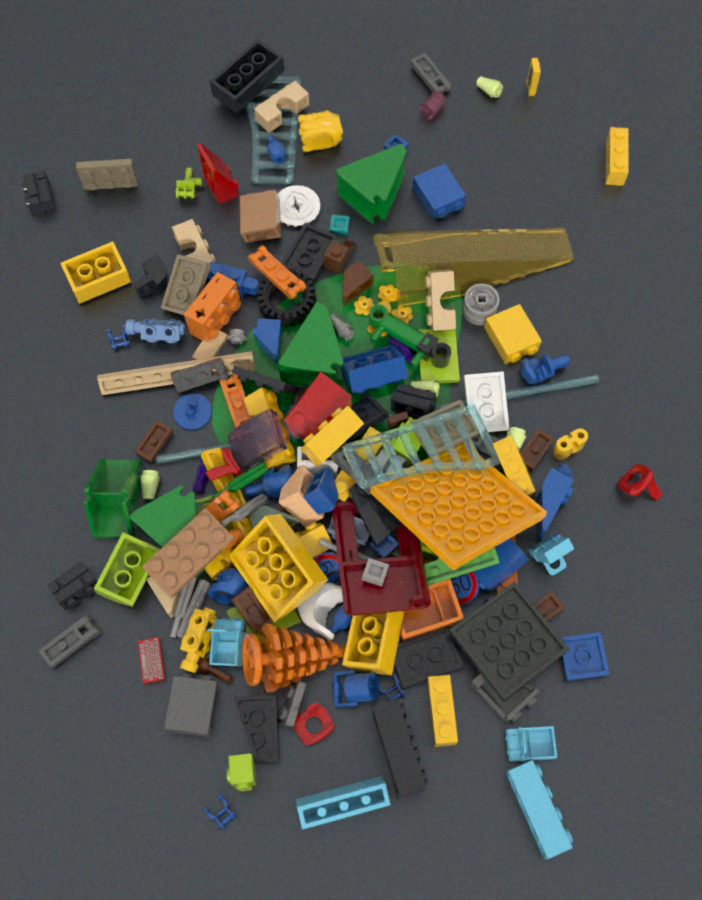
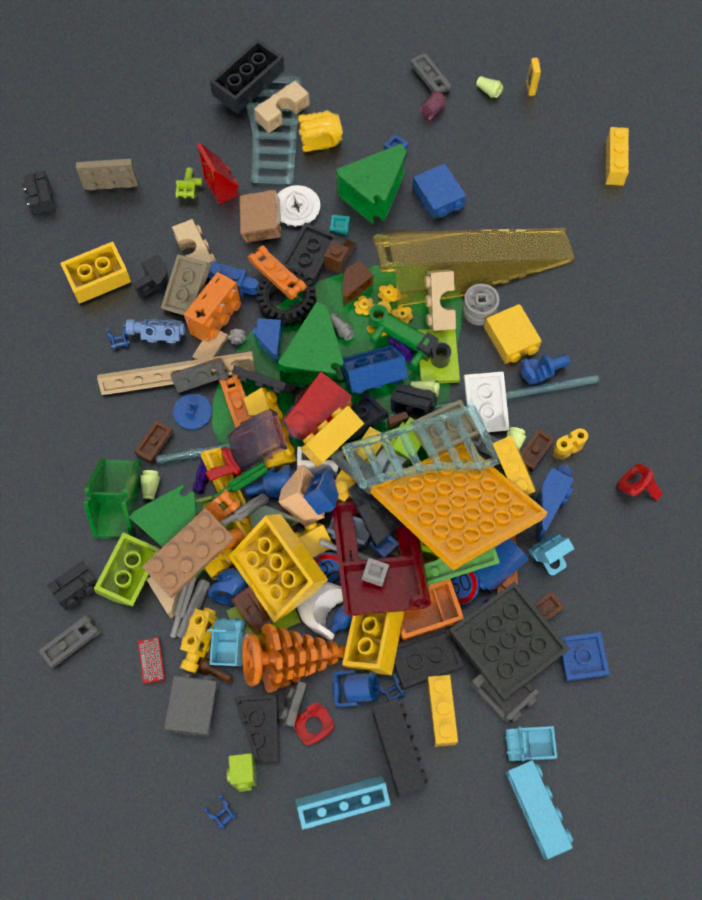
(276, 150): blue plant -> none

